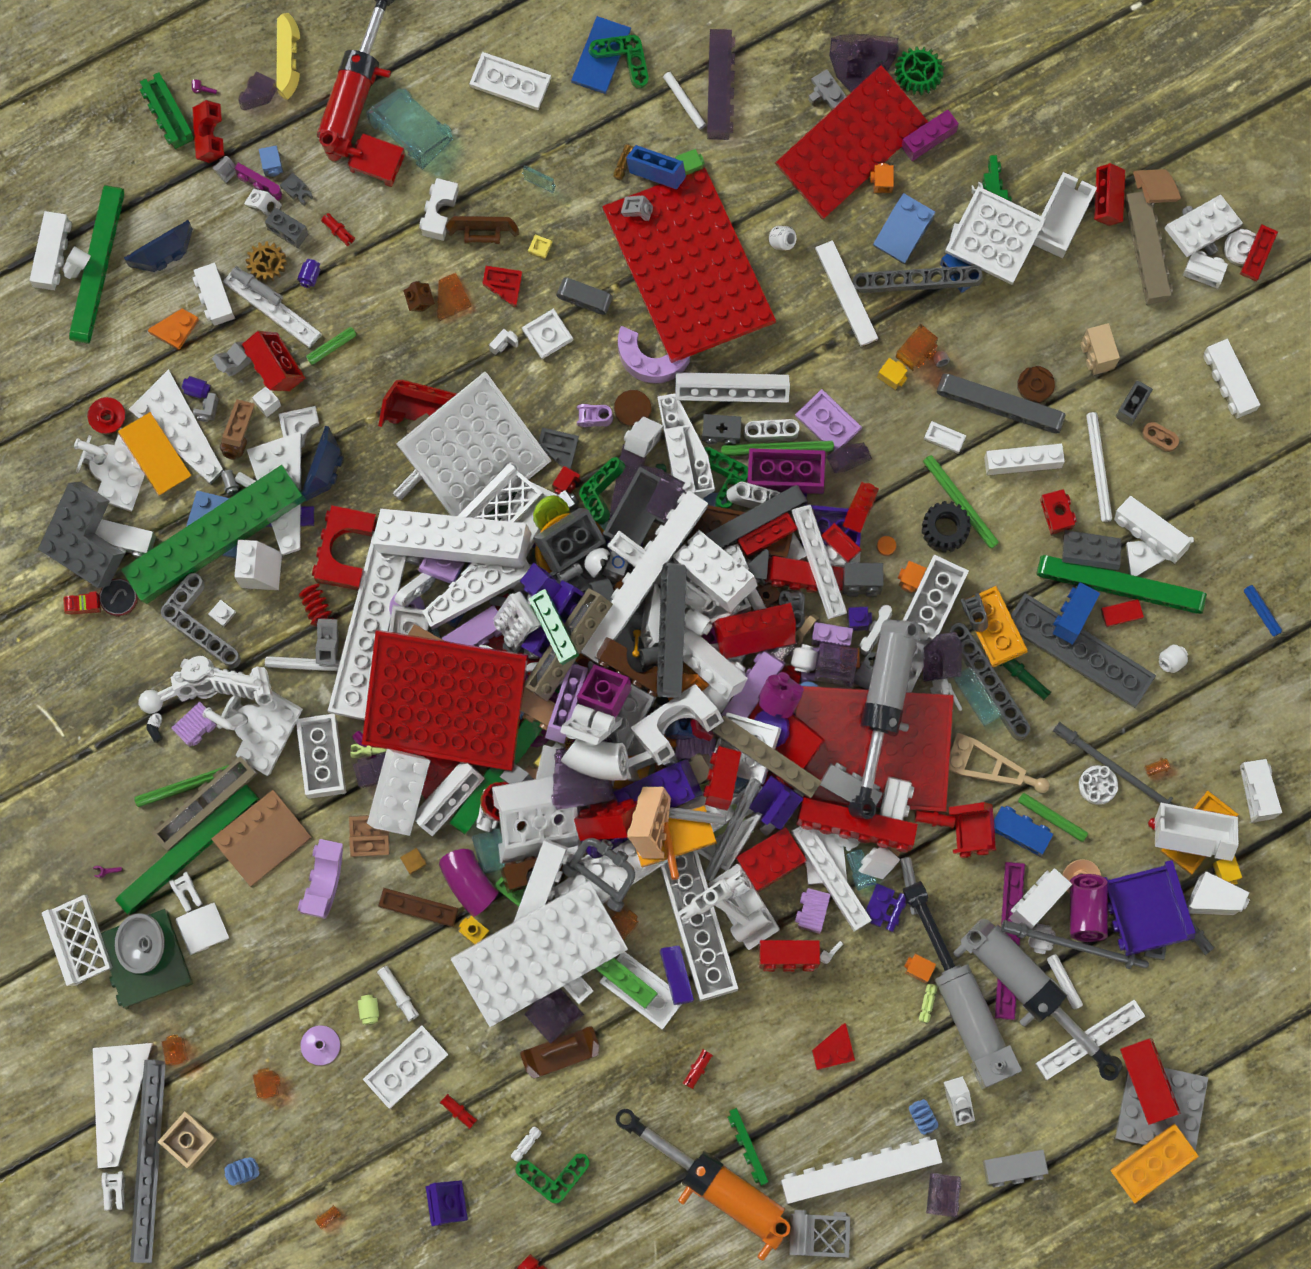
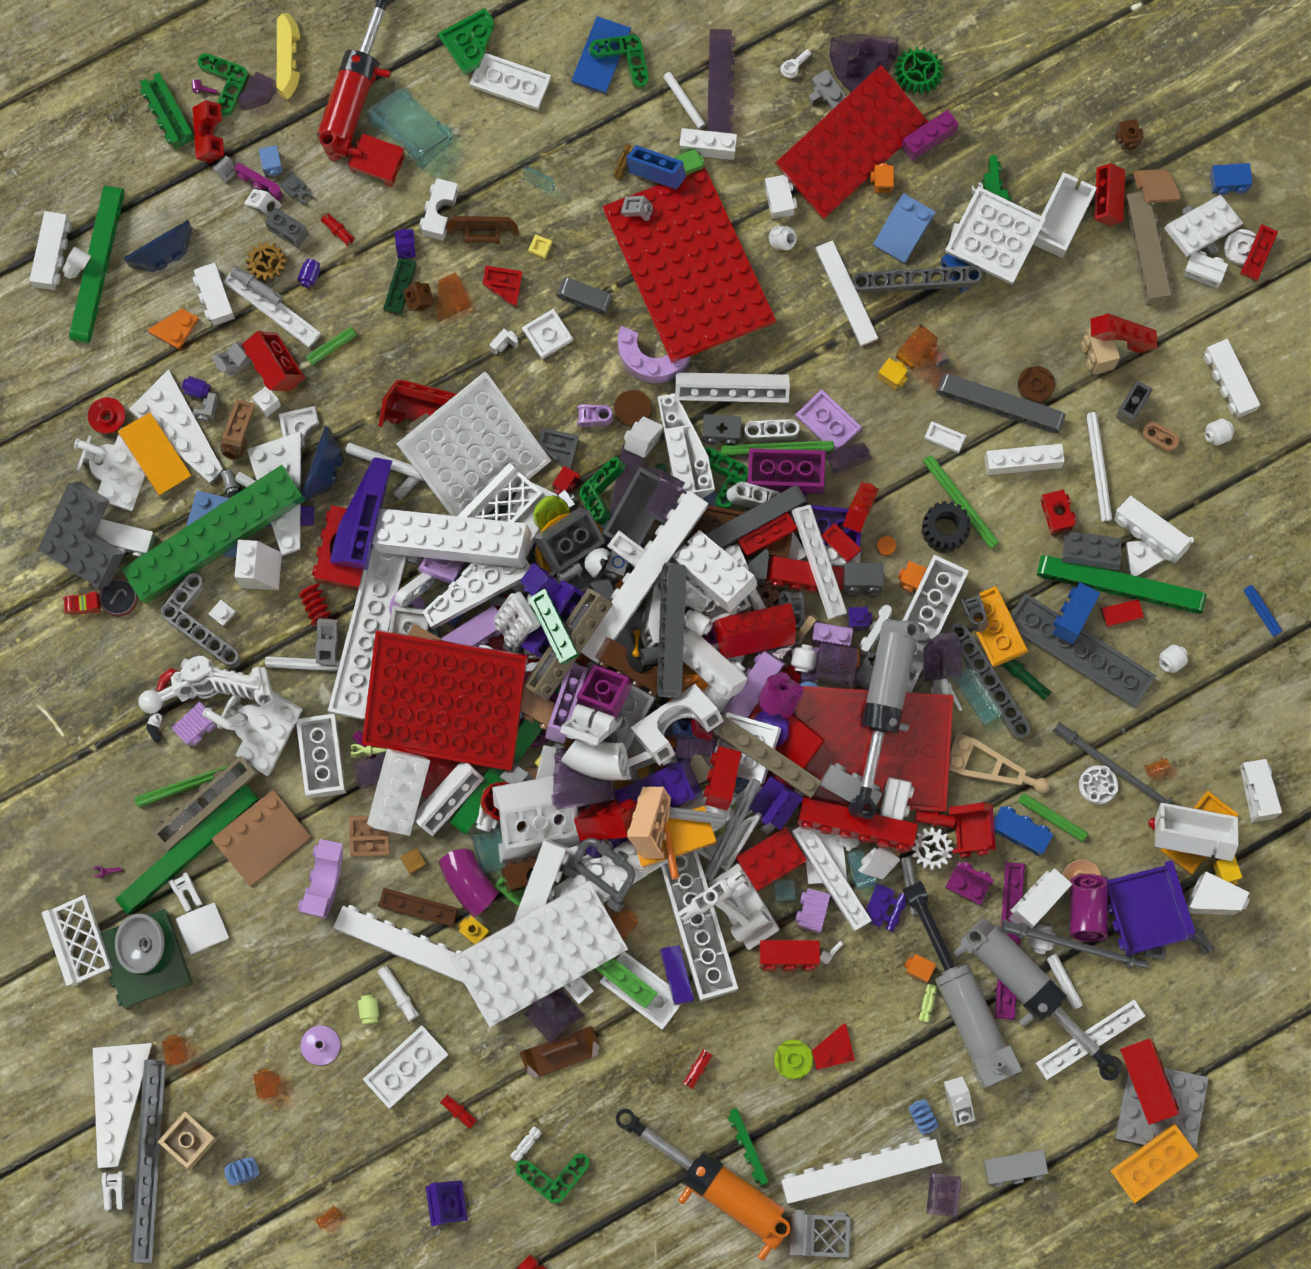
(165, 678): none -> red arm
(232, 81): none -> green beam
(357, 528): none -> dark purple wedge
(368, 455): none -> white axle
(397, 942): none -> white brick
(401, 280): none -> dark green tile
(405, 243): none -> dark purple bracket
(468, 40): none -> green plate
(708, 143): none -> white brick
(779, 196): none -> white brick
(784, 890): none -> clear light blue plate
(791, 67): none -> white plate
(793, 1059): none -> lime tile
(940, 852): none -> white gear
(969, 882): none -> magenta bracket
(1112, 327): none -> red arch
(1129, 134): none -> reddish brown brick
(1219, 432): none -> white head
(1231, 178): none -> blue brick

